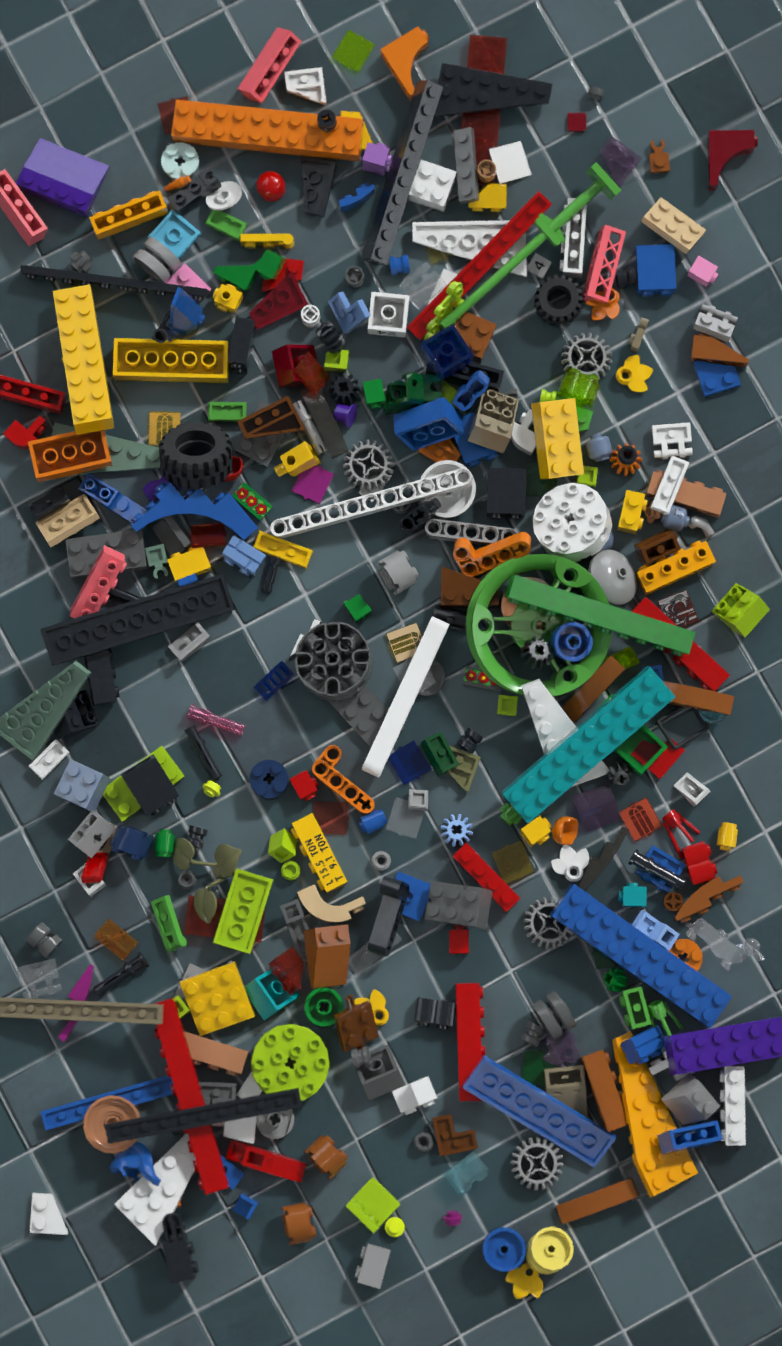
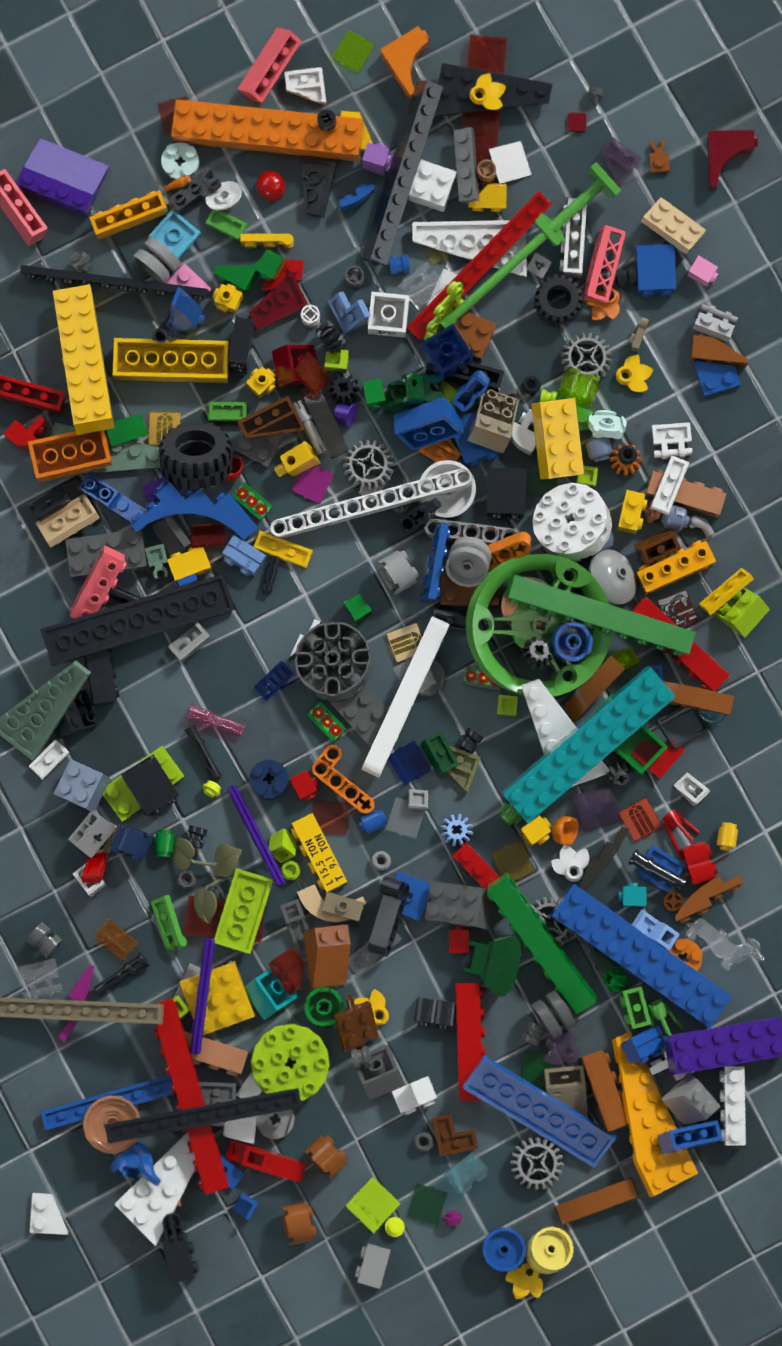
(127, 429): none -> green panel
(202, 996): none -> dark purple axle
(256, 835): none -> dark purple axle
(261, 388): none -> yellow brick
(326, 722): none -> tile
(342, 906): none -> dark tan plate
(427, 1204): none -> clear green piece
(434, 563): none -> blue wing
(468, 561): none -> light grey wheel
(490, 92): none -> yellow plate
(496, 962): none -> dark green piece
(531, 379): none -> black plate
(541, 943): none -> green brick
(607, 424): none -> light aqua plate
(726, 591): none -> yellow tile

